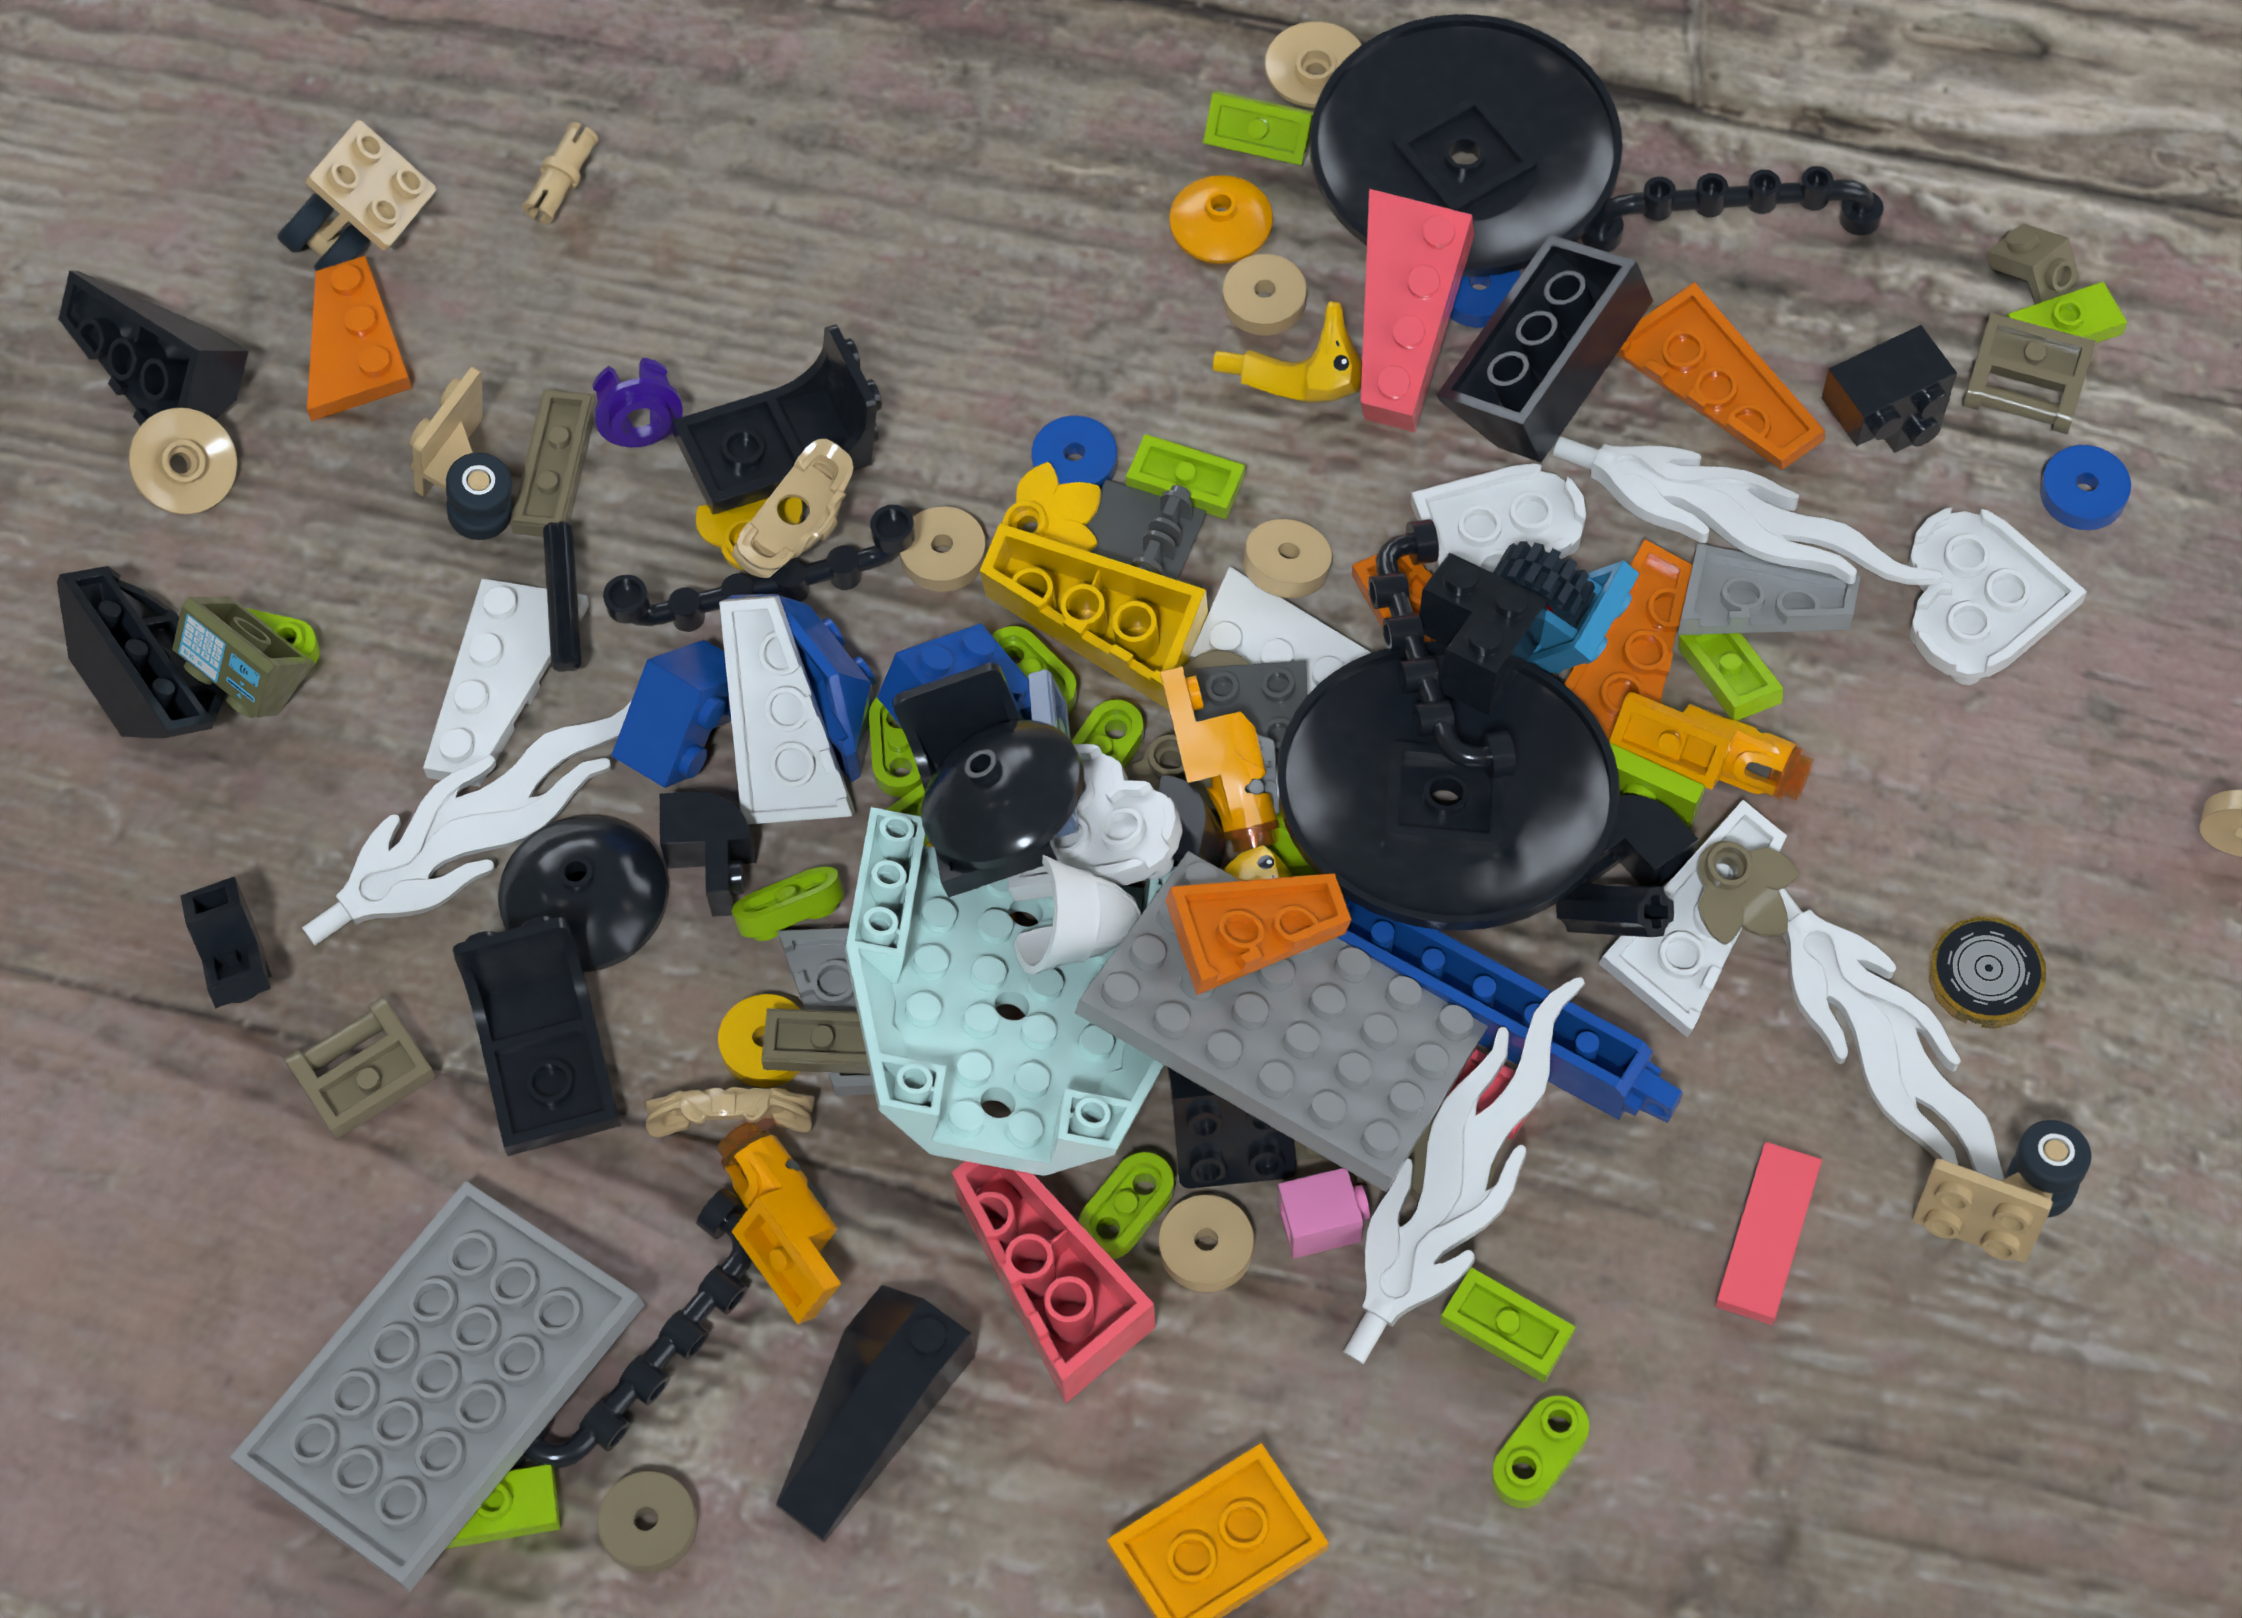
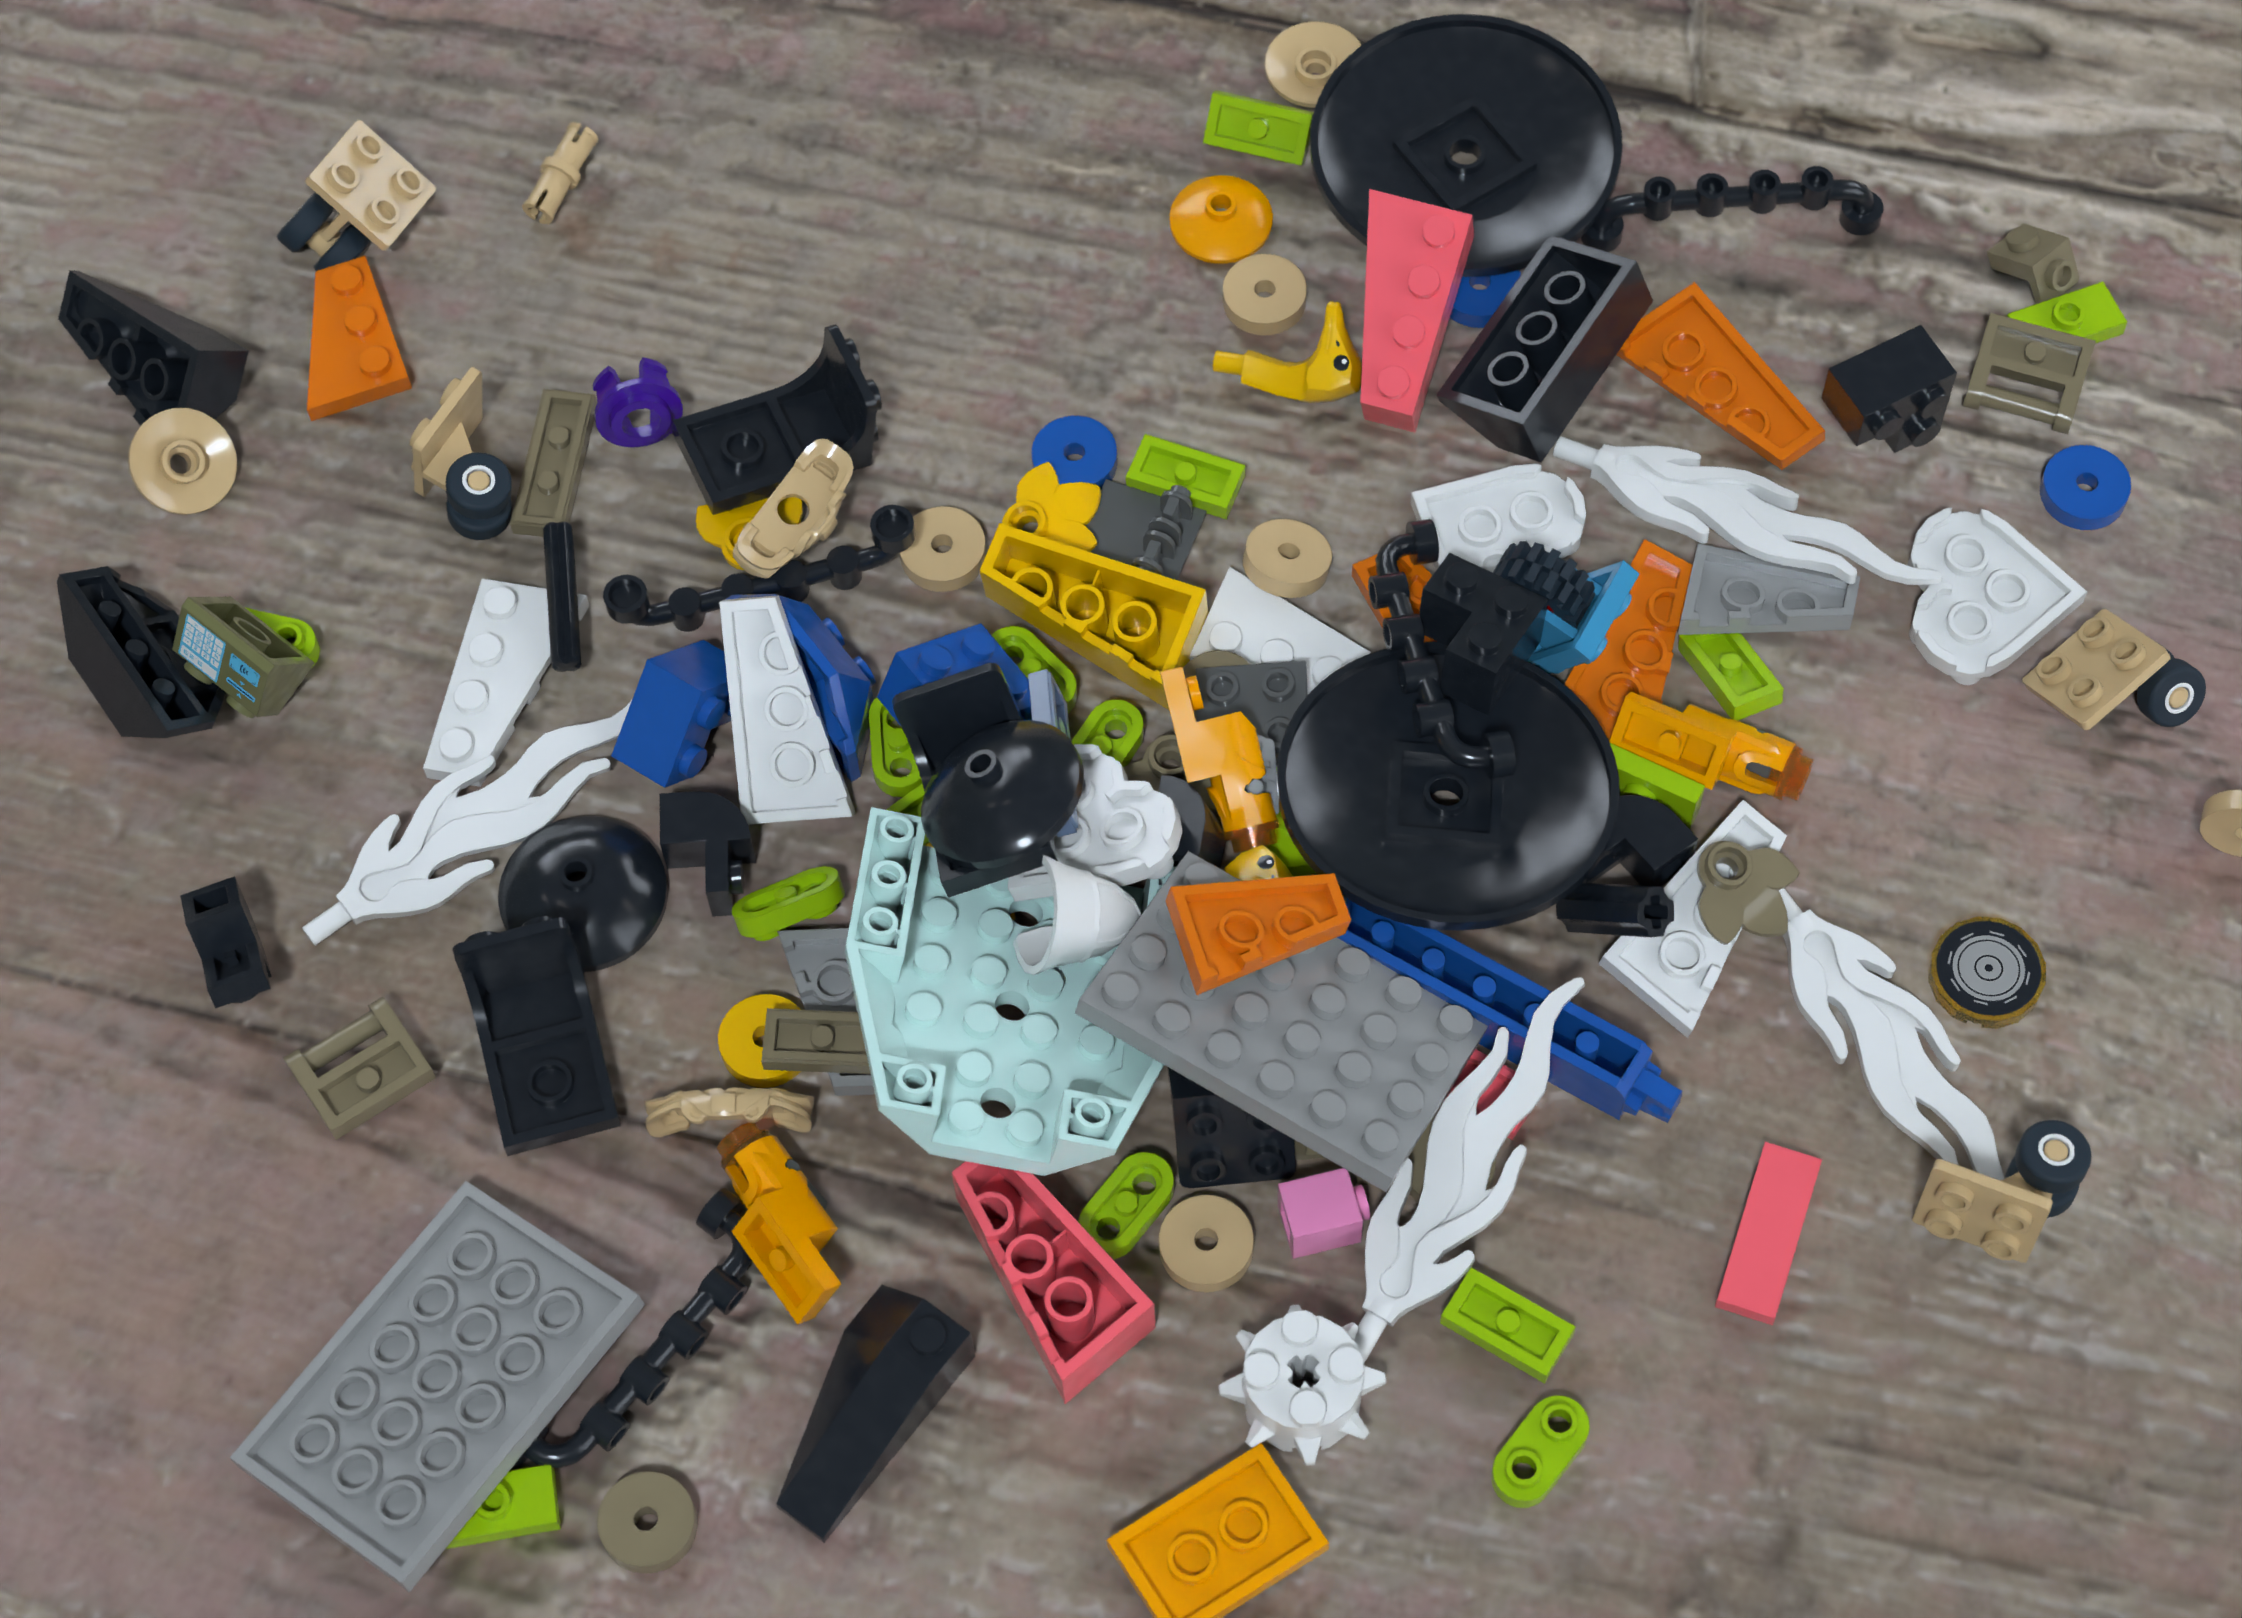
(1304, 1416): none -> white brick
(2107, 664): none -> tan plate

